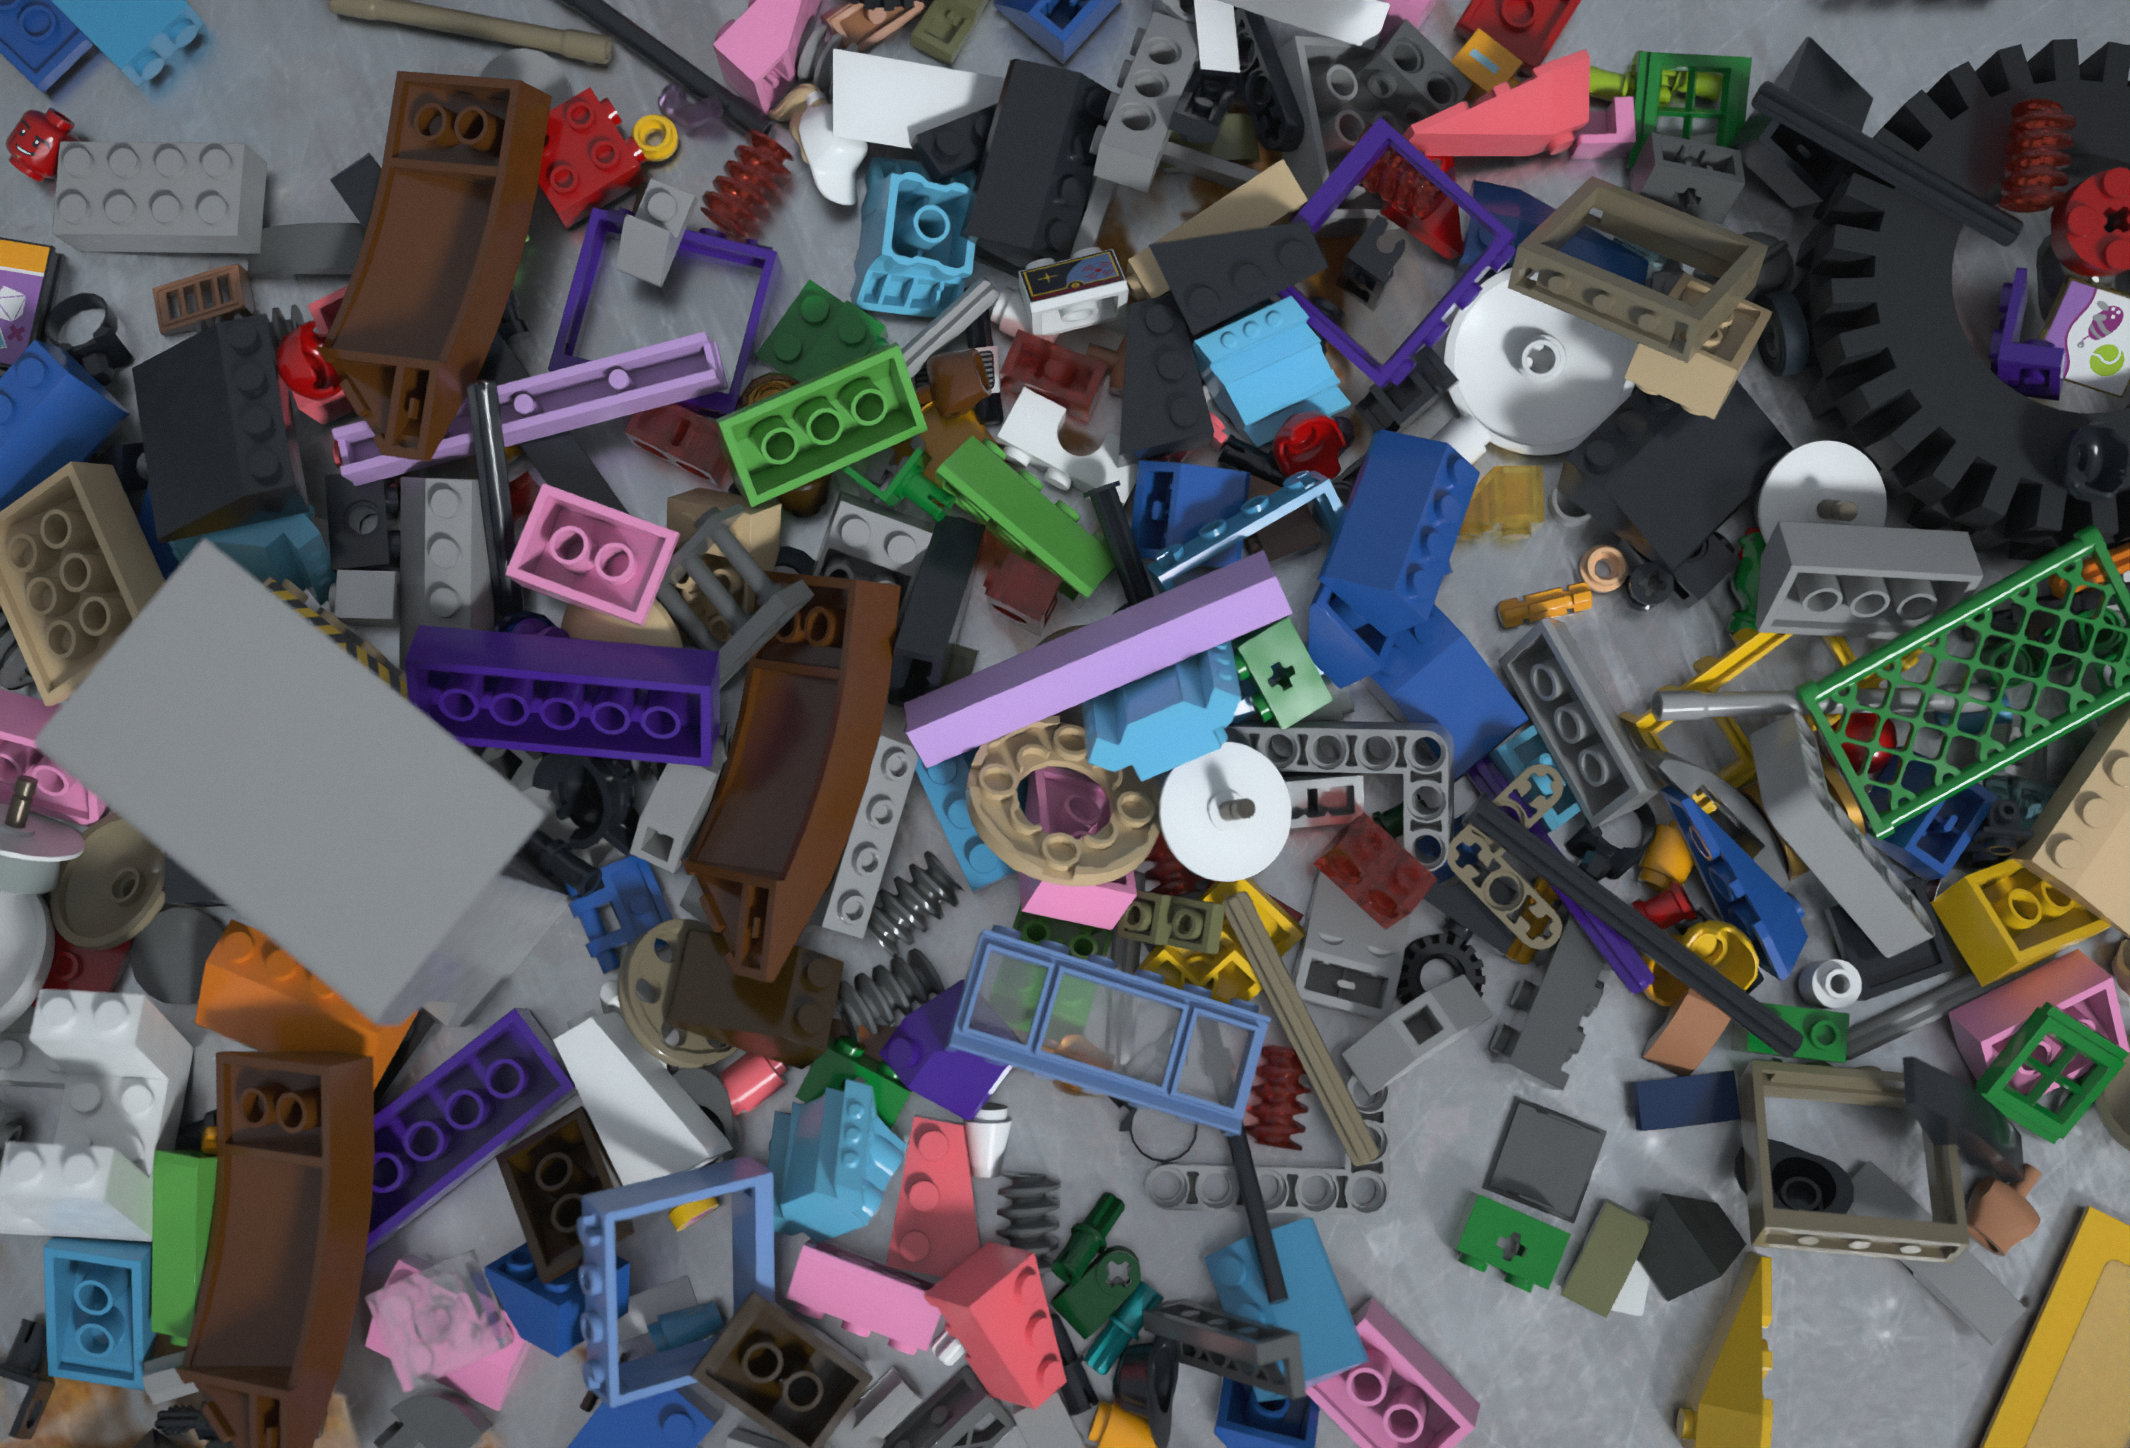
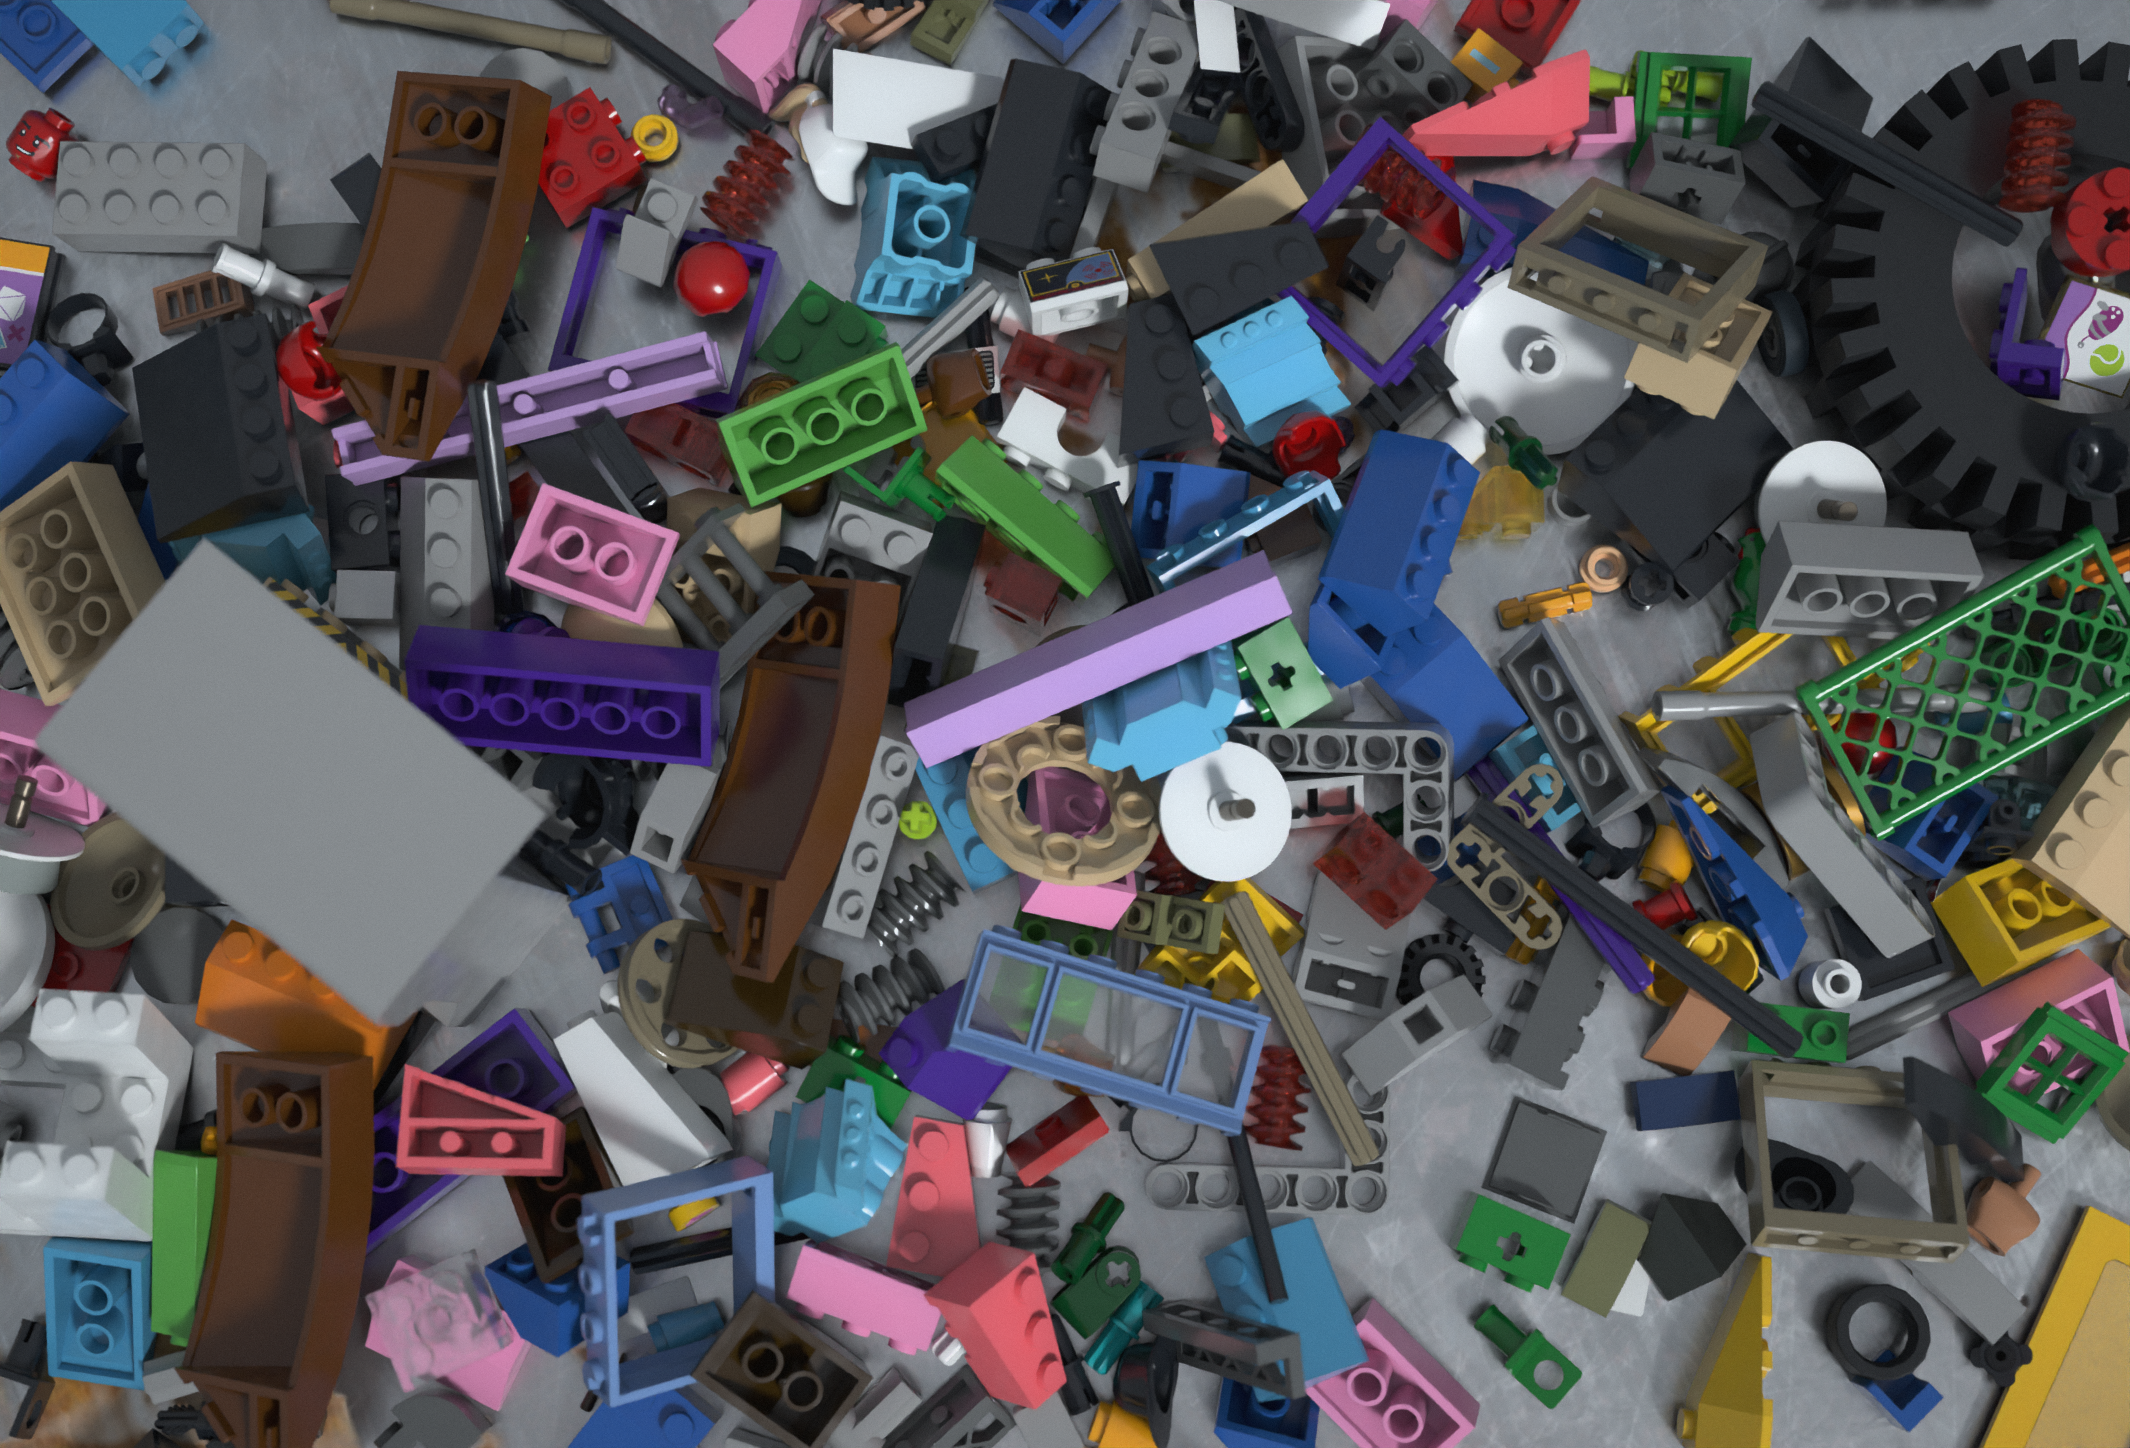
(262, 277): none -> white pin
(472, 1133): none -> coral wedge
(629, 470): none -> black piece
(692, 1250): none -> black axle
(711, 278): none -> red hair
(918, 820): none -> lime axle
(1056, 1140): none -> red plate
(1524, 453): none -> dark green axle
(1525, 1353): none -> green bracket
(1902, 1400): none -> blue panel
(1917, 1330): none -> black tyre
(2005, 1370): none -> black plate

